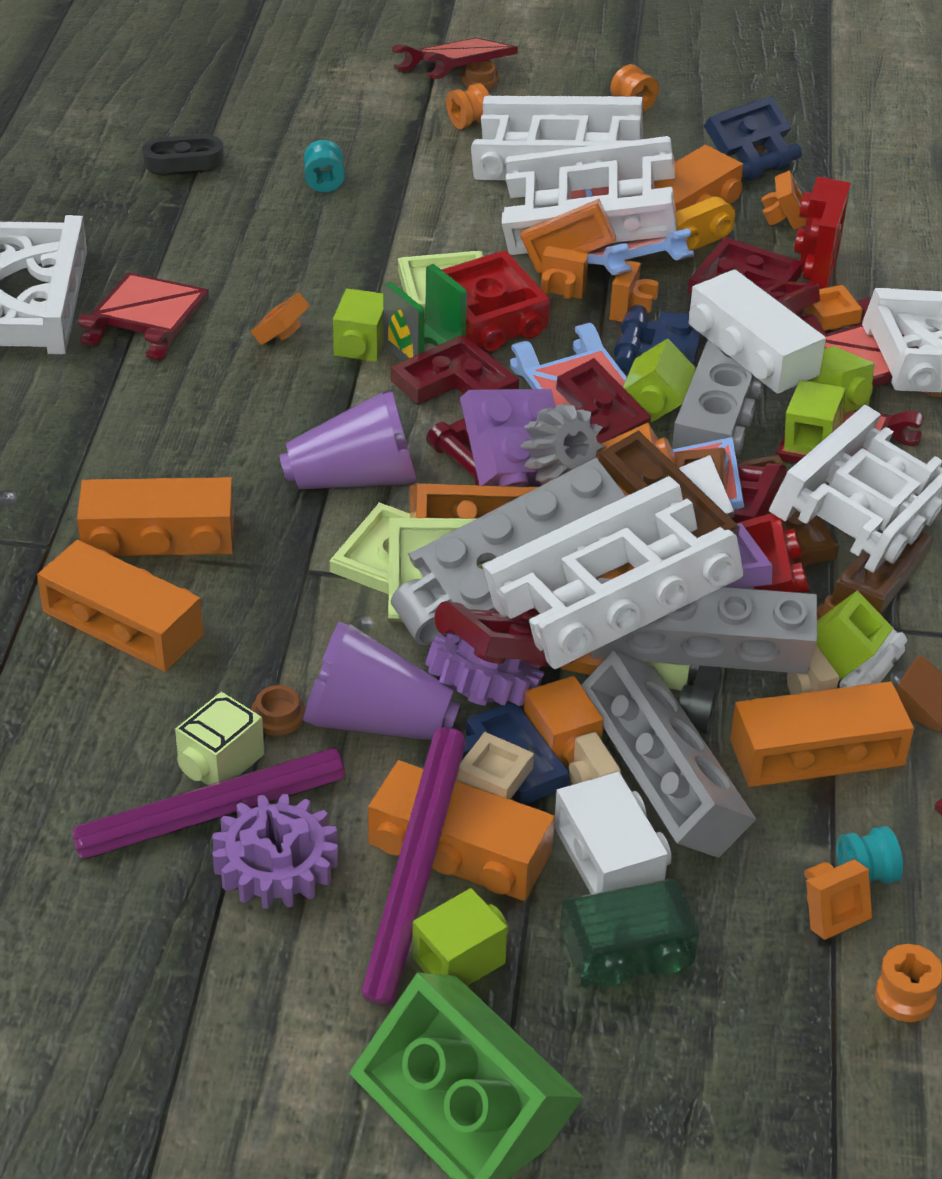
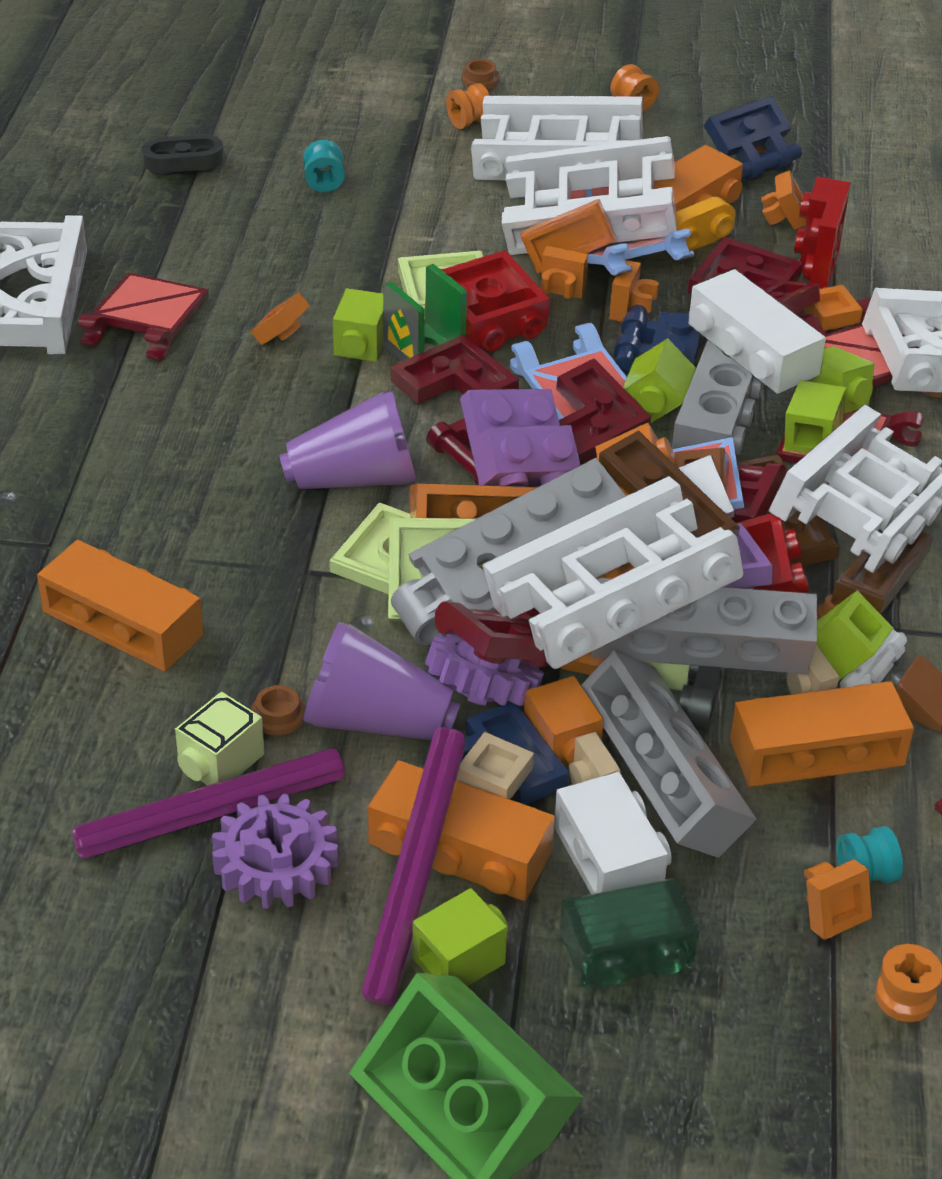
(157, 516): orange brick -> none
(453, 55): dark red flag -> none
(561, 441): light grey gear -> none

